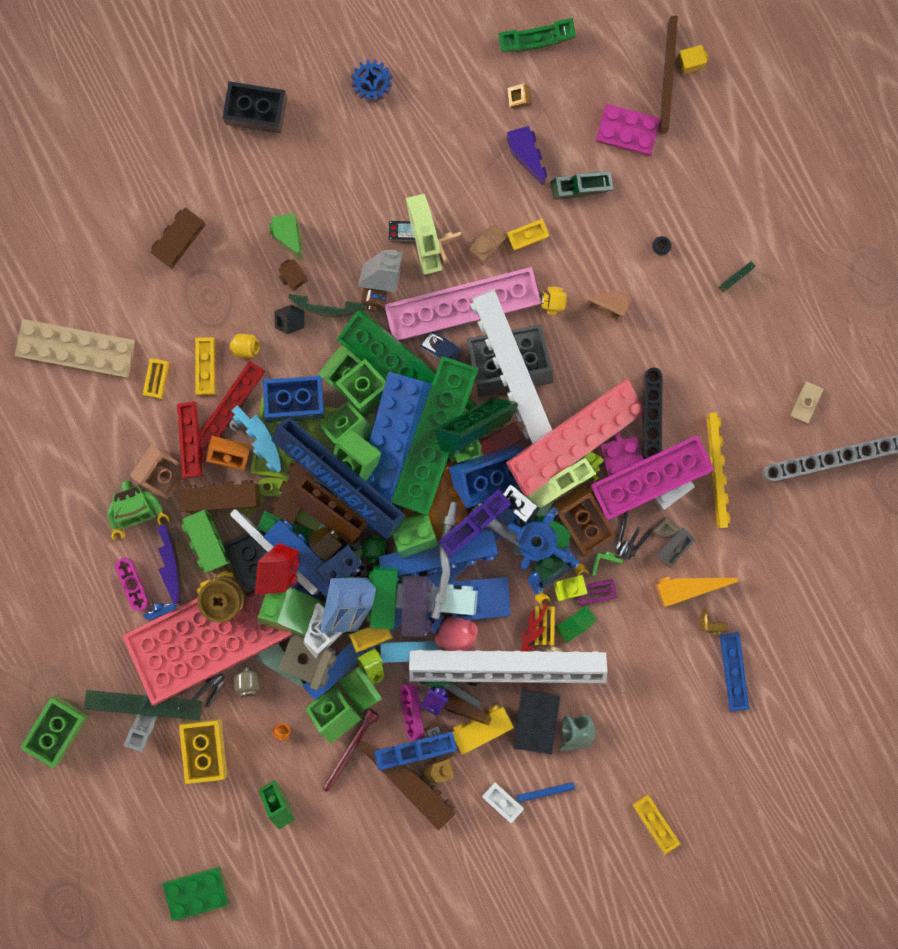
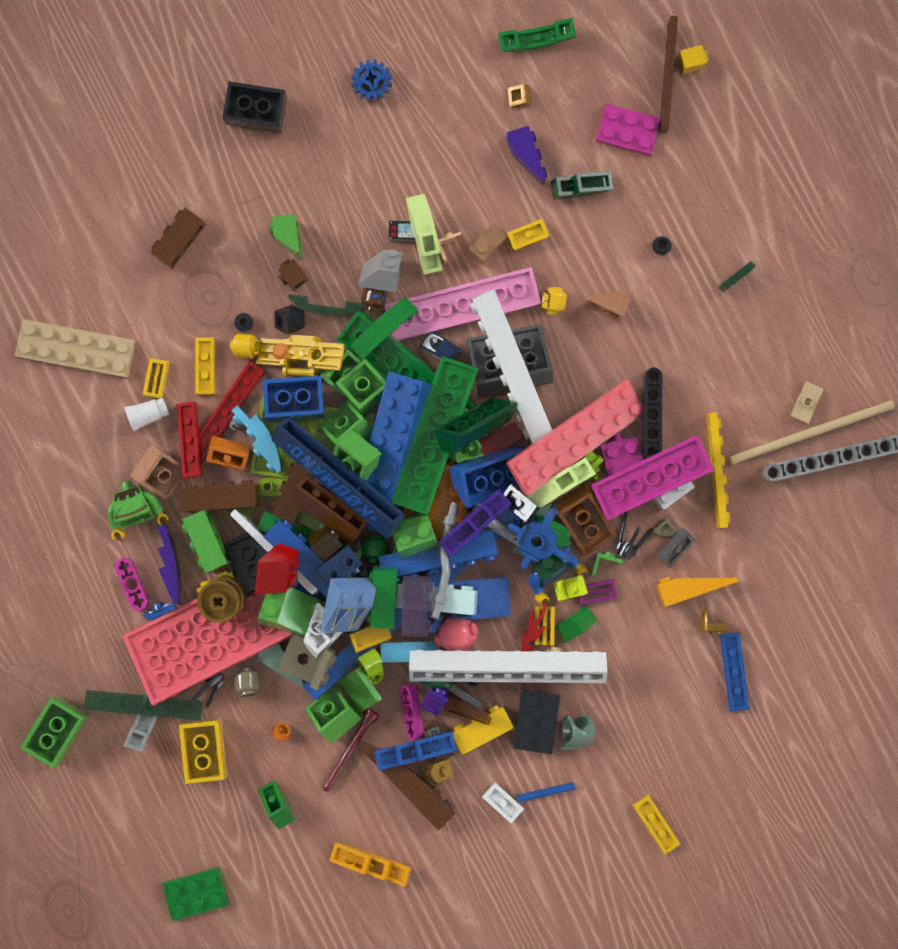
(146, 413): none -> white plant
(248, 326): none -> black plate
(303, 348): none -> yellow piece
(370, 863): none -> light orange slope
(383, 328): none -> green slope
(812, 432): none -> tan piece

